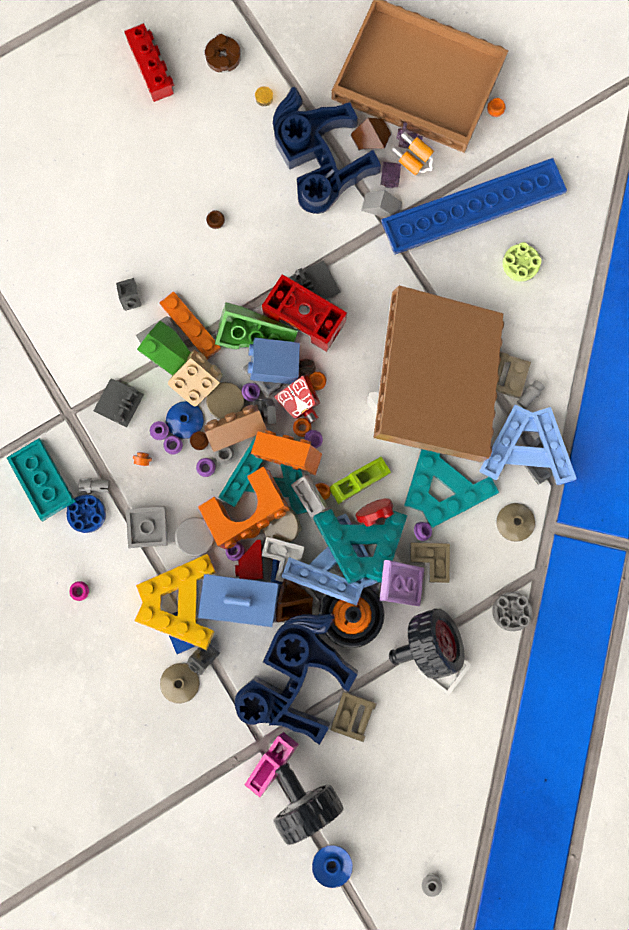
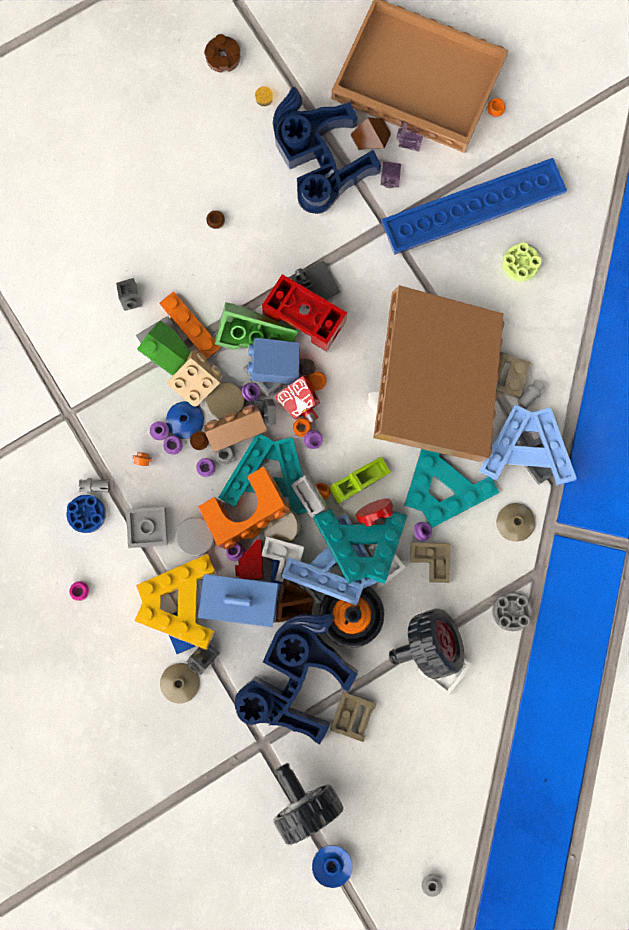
(40, 479): teal tile -> none
(118, 402): dark grey hinge -> none
(149, 62): red brick -> none
(277, 755): dark pink slope -> none
(286, 451): orange wedge -> none
(381, 203): light grey slope -> none
(401, 583): lavender tile -> none
(420, 149): light orange piece -> none

